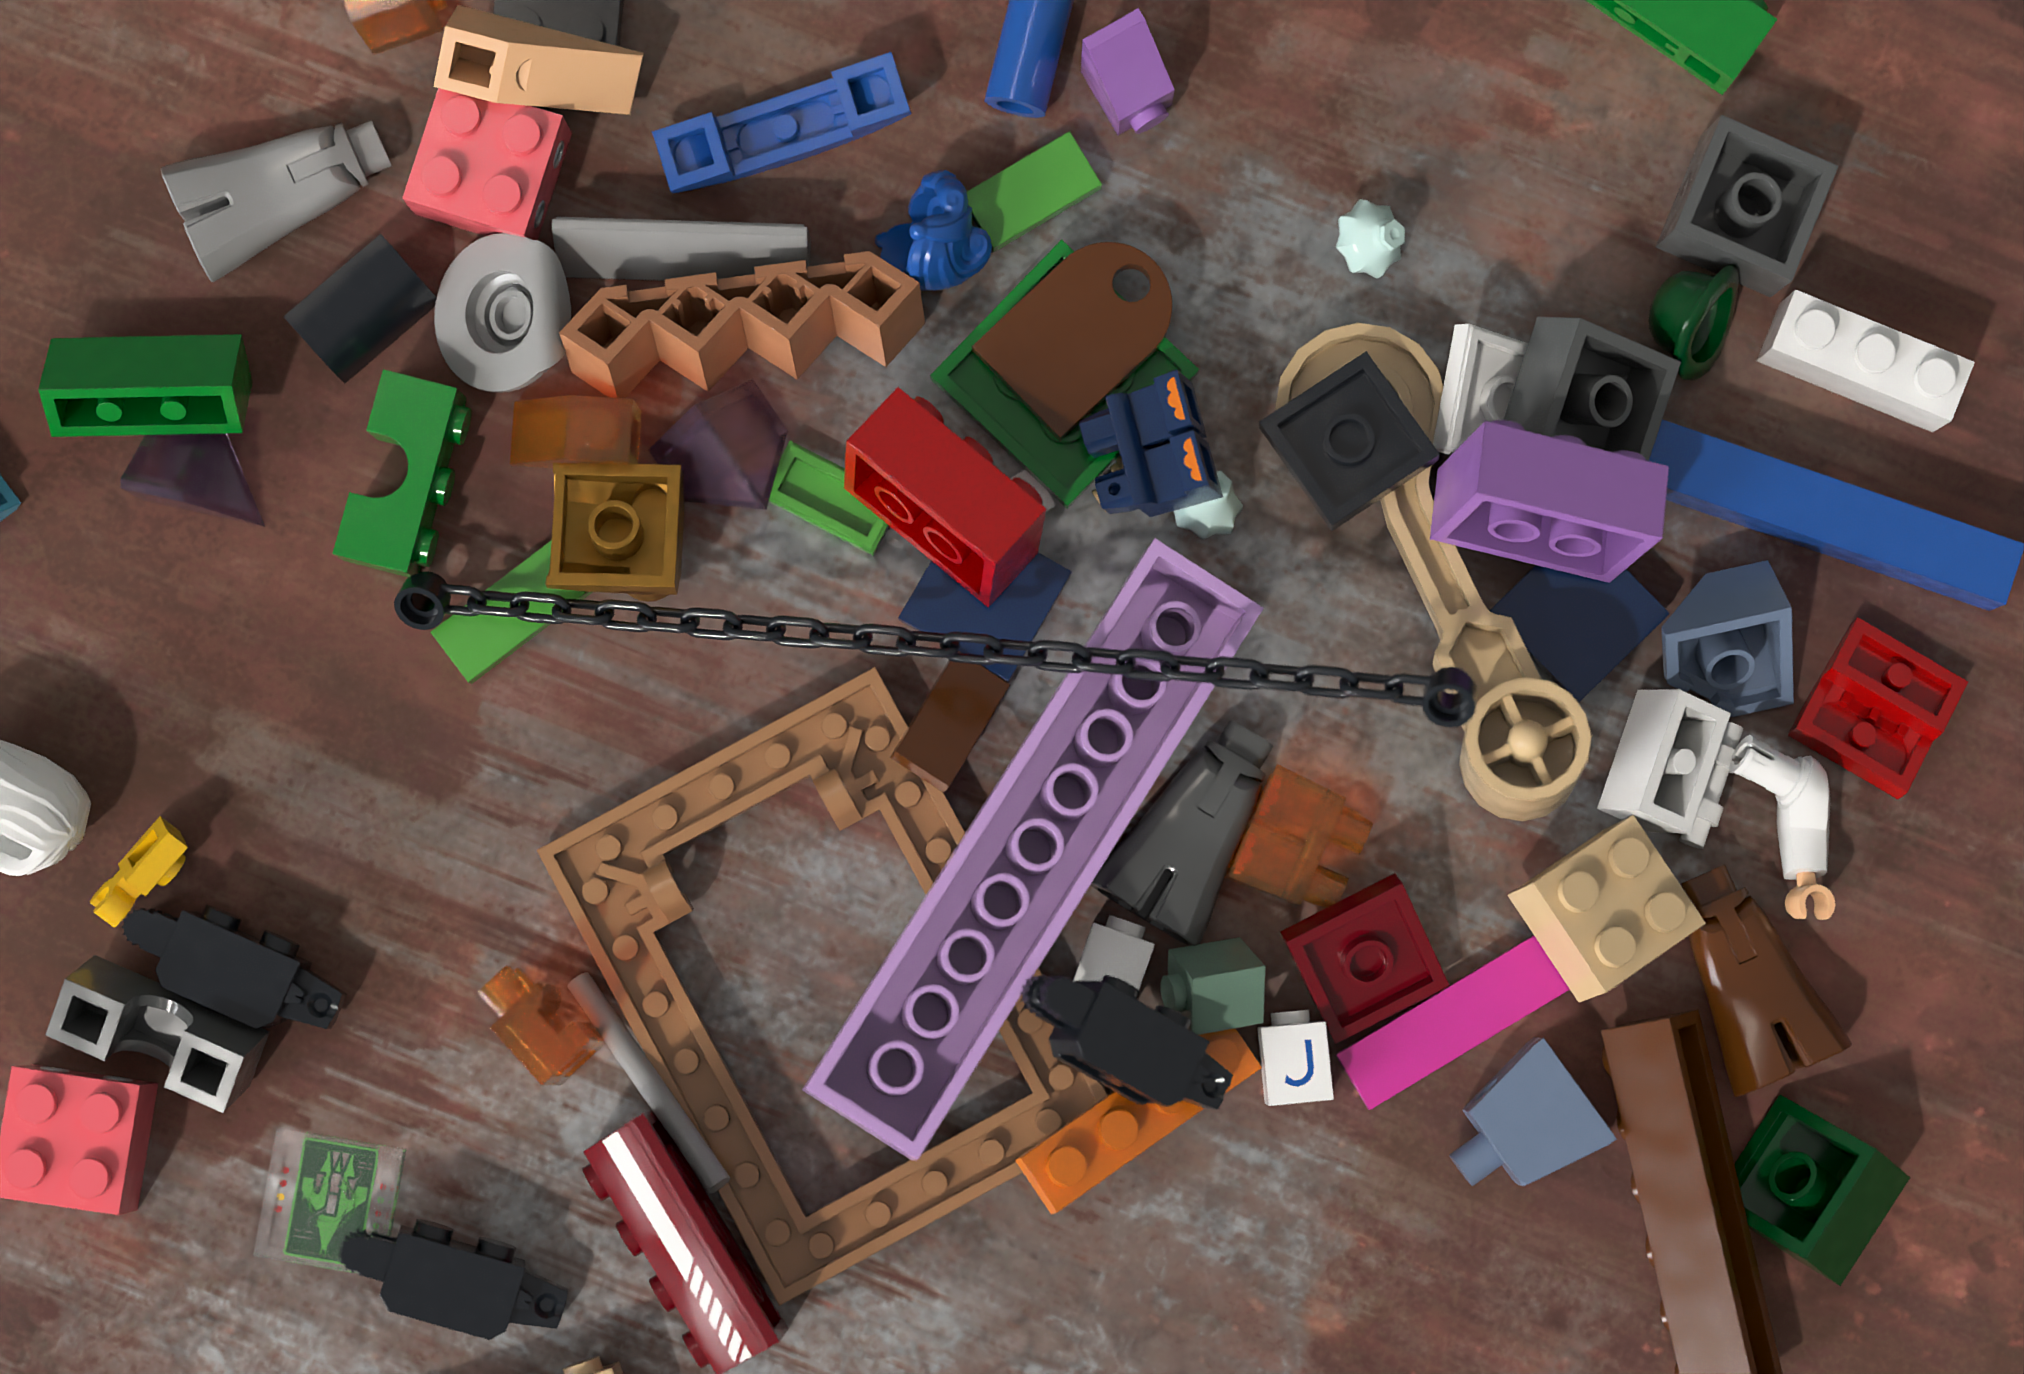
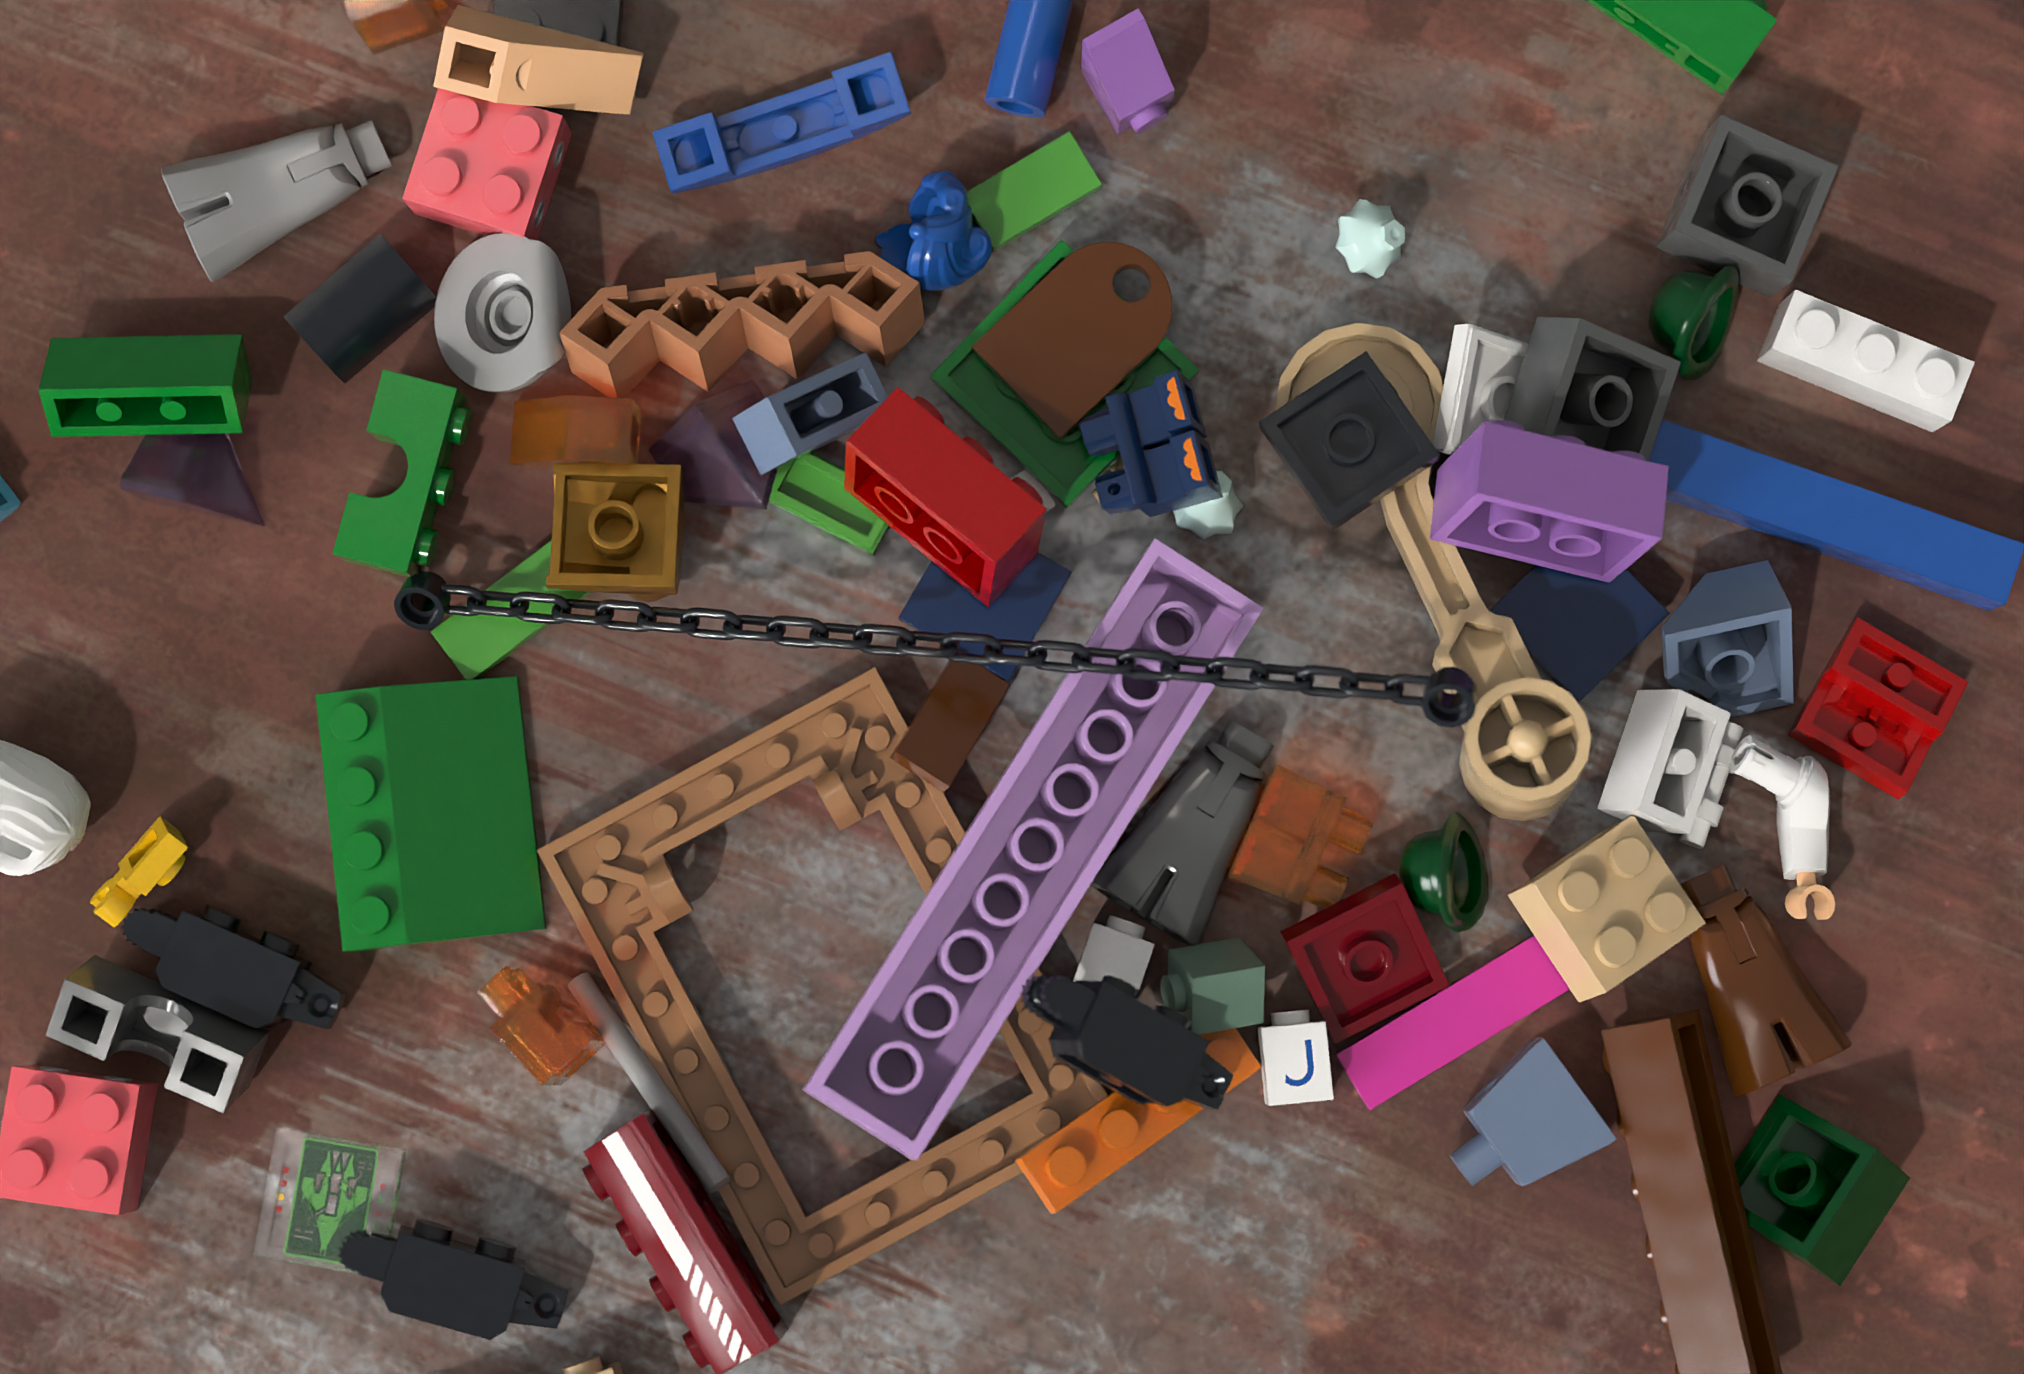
(430, 812): none -> green slope
(673, 247): light grey slope -> none
(810, 413): none -> sand blue brick
(1447, 873): none -> dark green hat

